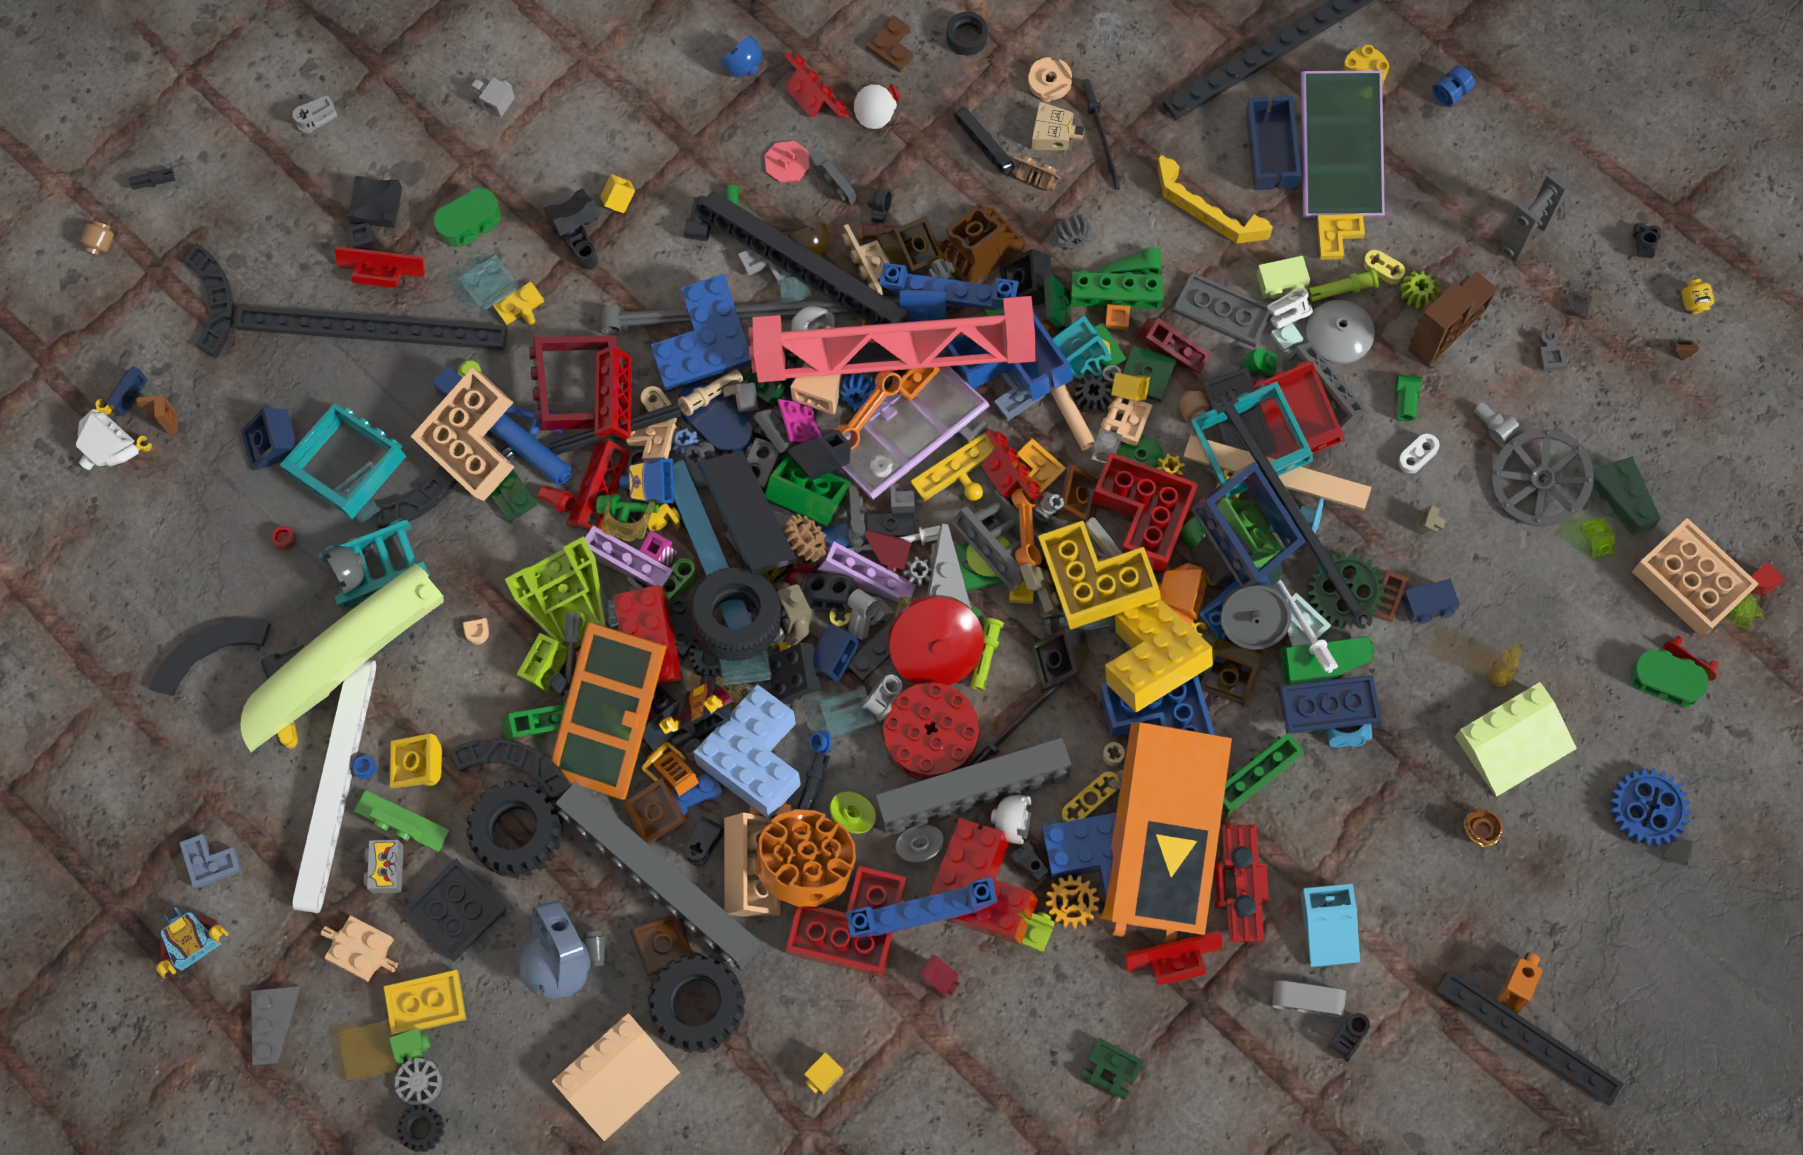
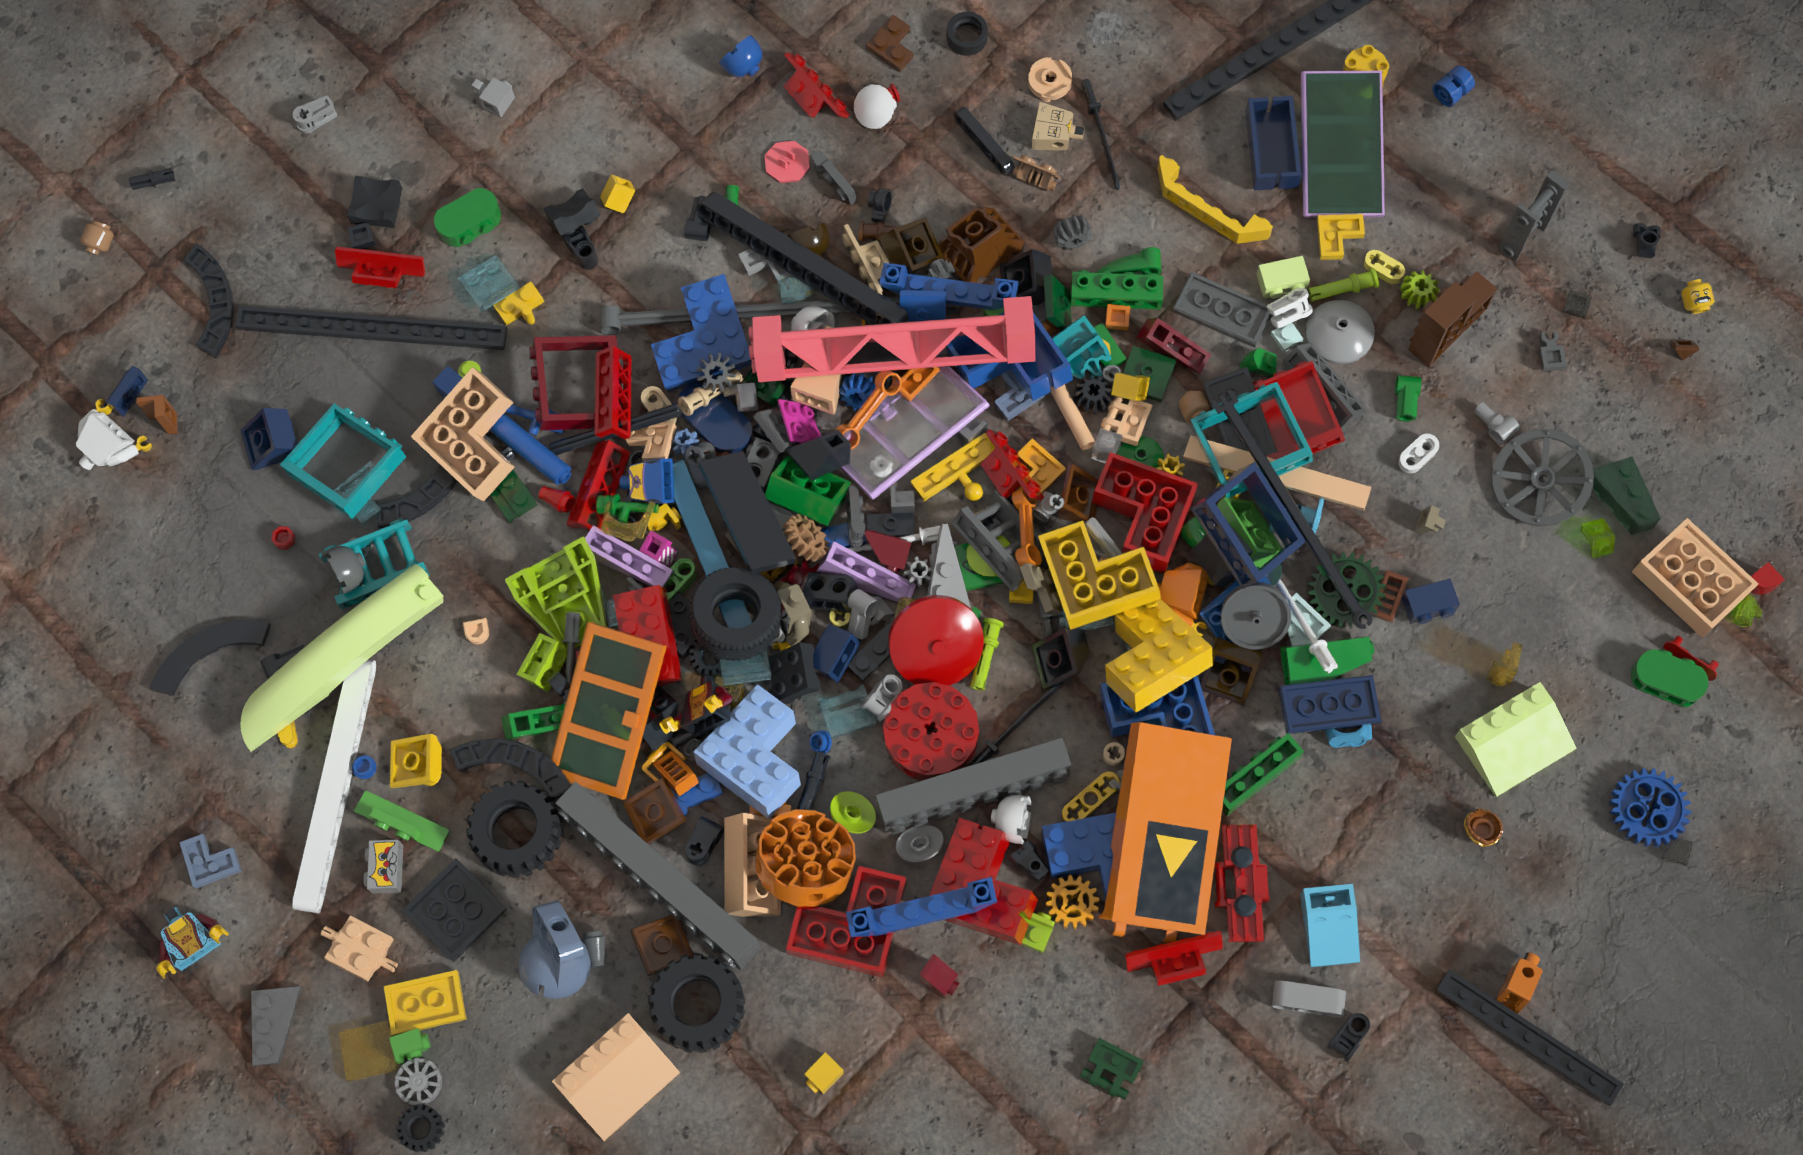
(721, 378): none -> dark grey gear

